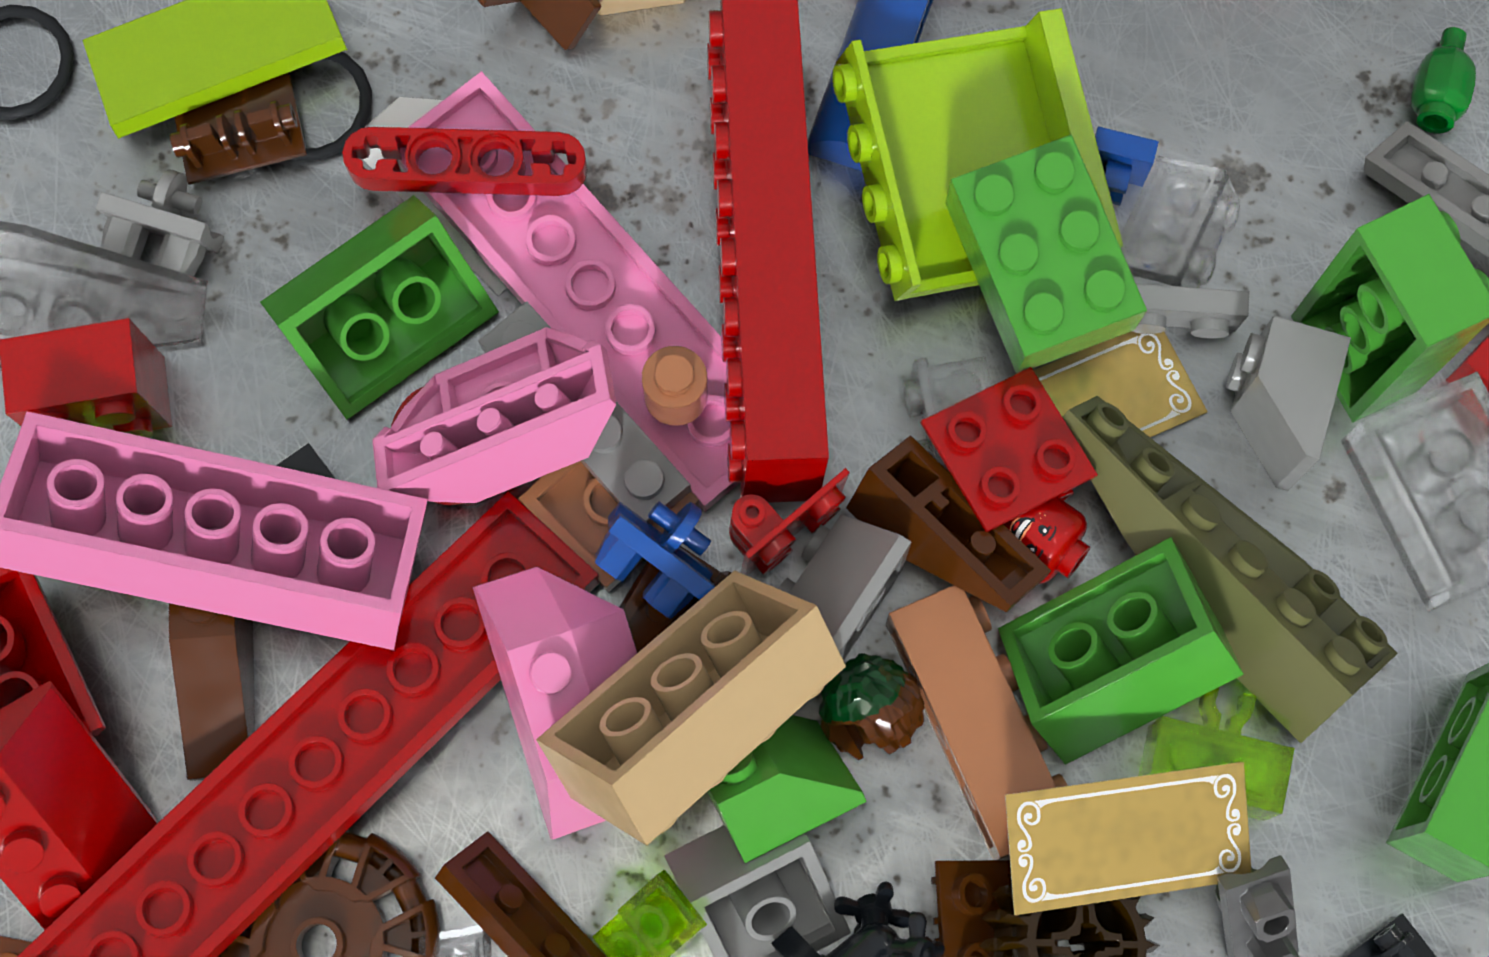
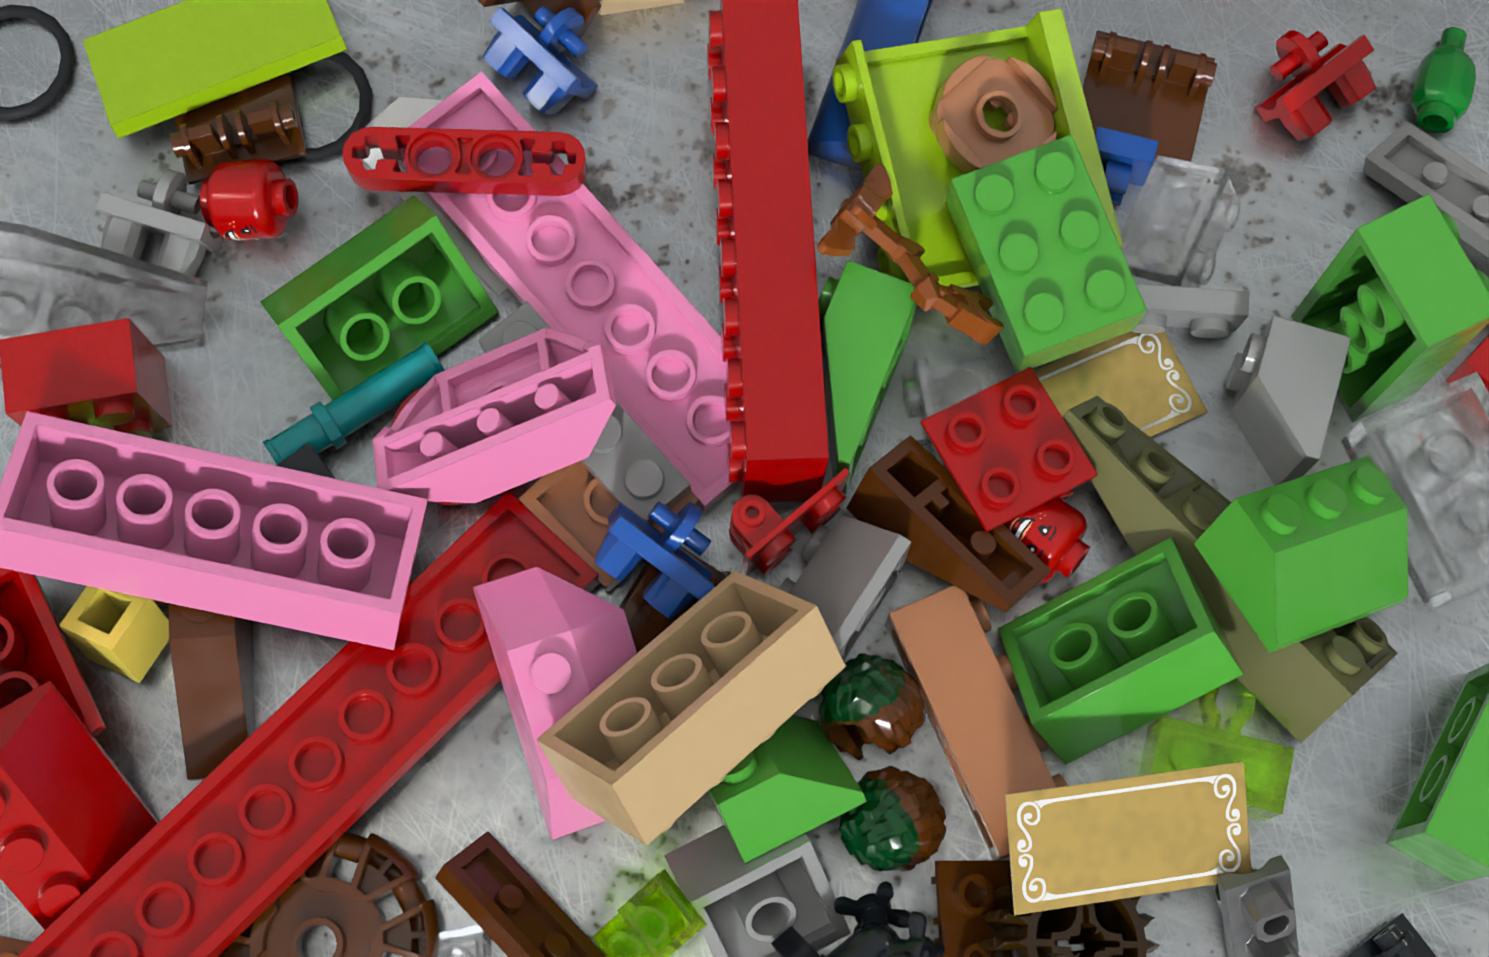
(117, 630): none -> light yellow brick
(248, 200): none -> red head
(357, 406): none -> teal pin
(521, 41): none -> blue hips
(675, 385): nougat brick -> none
(863, 335): none -> bright green slope
(896, 824): none -> dark green piece
(962, 308): none -> dark orange piece
(994, 83): none -> nougat plate
(1148, 91): none -> reddish brown hinge
(1312, 552): none -> bright green slope
(1338, 70): none -> red hips

